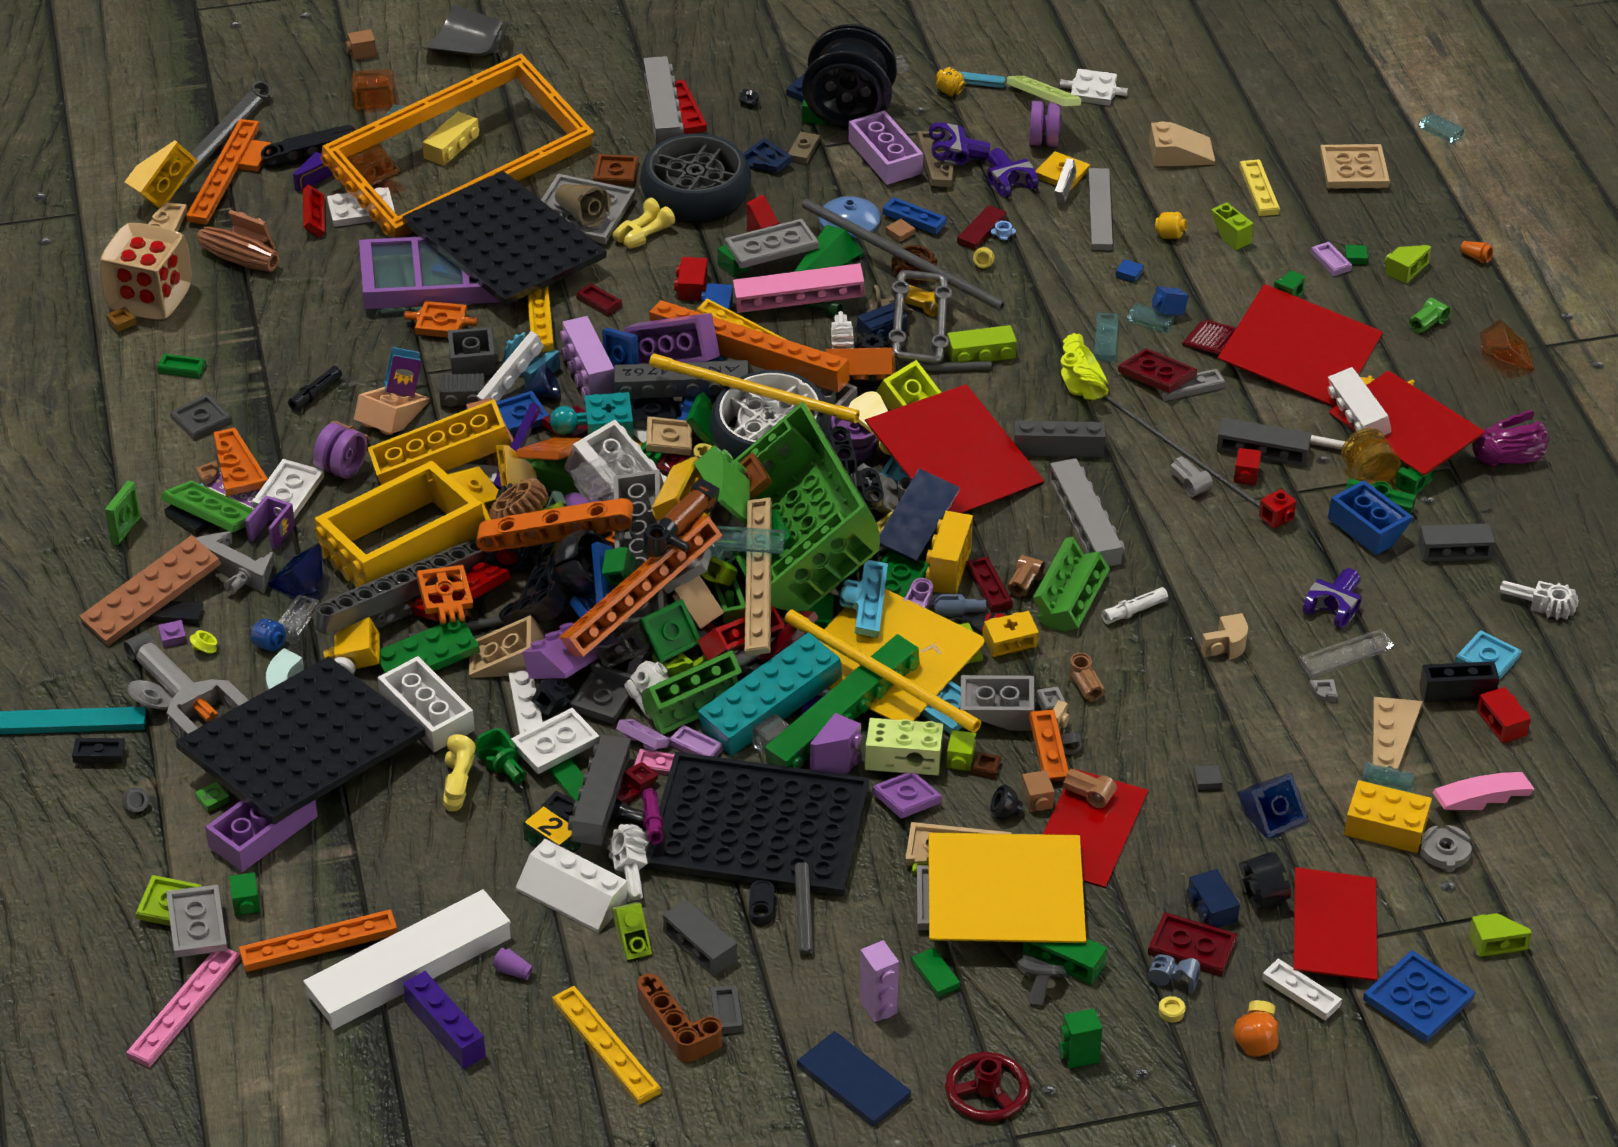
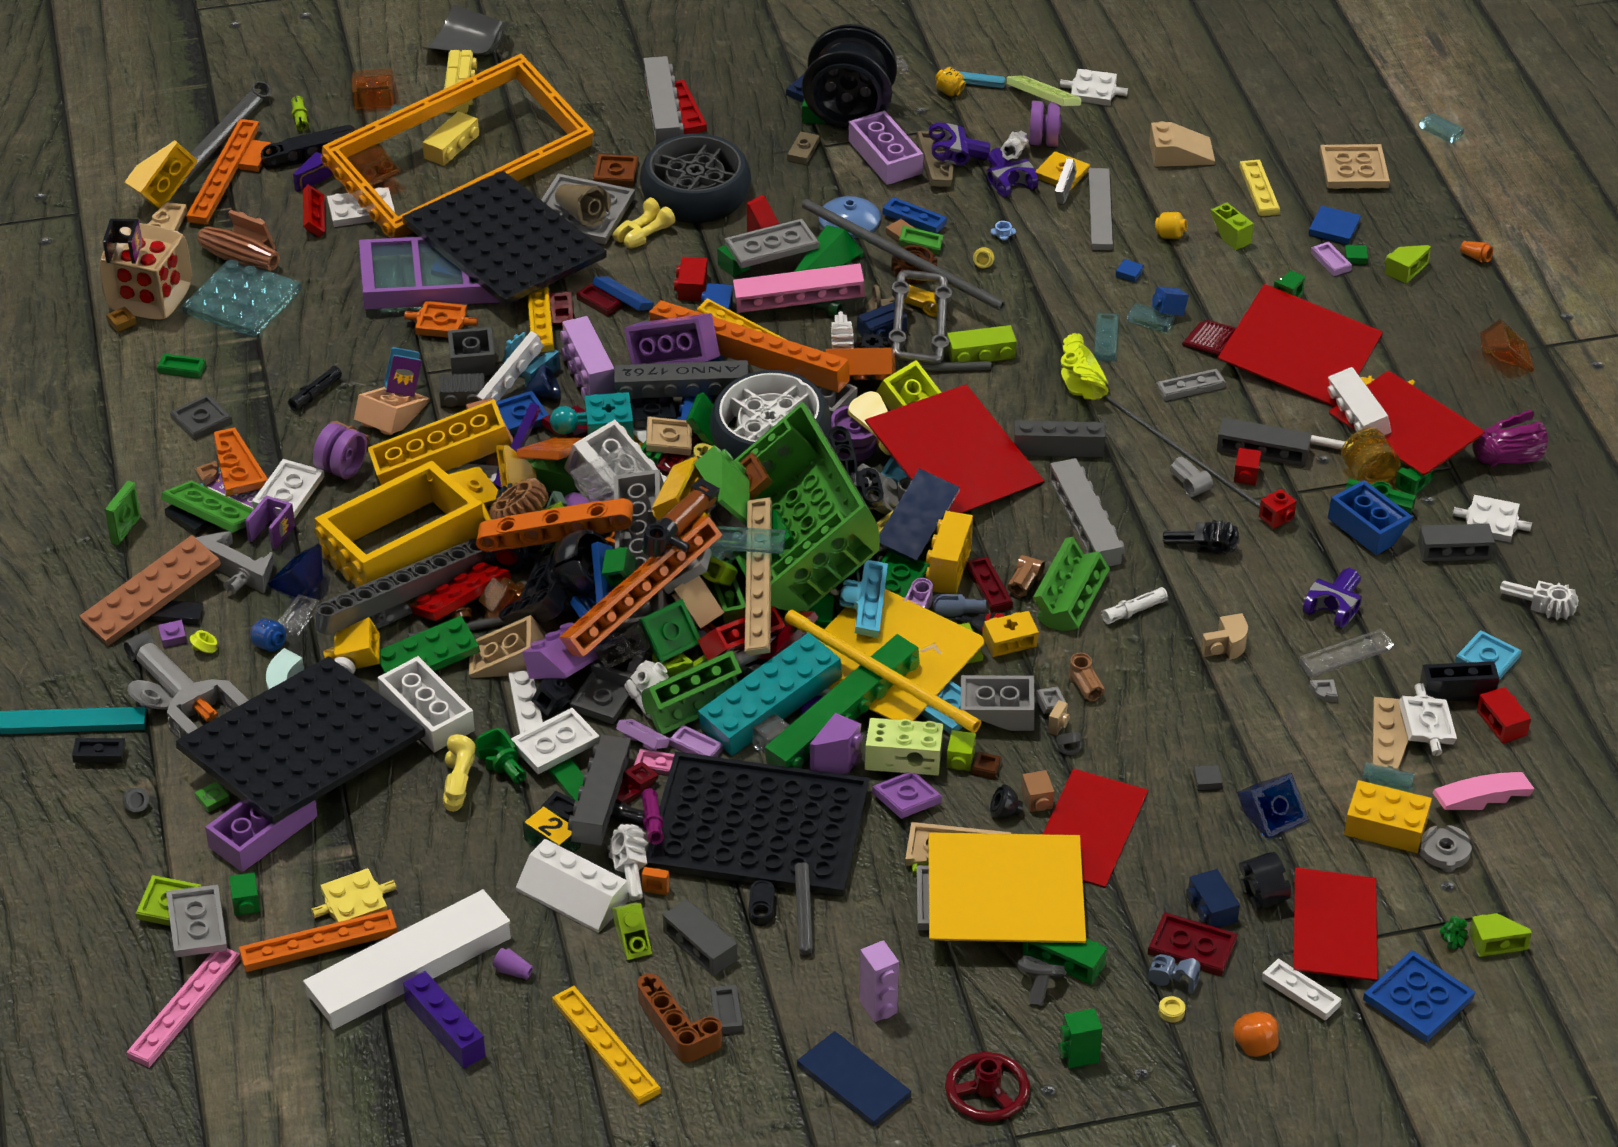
(113, 236): none -> black piece
(241, 297): none -> clear light blue plate
(299, 113): none -> lime pin
(353, 896): none -> light yellow plate
(361, 44): medium nougat brick -> none
(448, 606): orange piece -> none
(460, 67): none -> light yellow brick
(500, 593): none -> clear orange slope
(561, 307): none -> dark red slope
(620, 347): blue plate -> none
(623, 293): none -> blue tile
(655, 881): none -> orange plate
(668, 364): yellow piece -> none
(749, 97): black piece -> none
(767, 156): dark blue wing -> none
(919, 237): none -> bright green tile
(935, 972): green tile -> none
(981, 227): dark red tile -> none
(1014, 145): none -> white piece
(1049, 744): orange plate -> none
(1096, 790): medium nougat piece -> none
(1157, 370): dark red tile -> none
(1207, 537): none -> black gear
(1264, 1006): light yellow tile -> none
(1334, 225): none -> blue tile
(1427, 719): none -> white plate
(1431, 313): bright green piece -> none
(1454, 932): none -> green plant
(1498, 513): none -> white plate

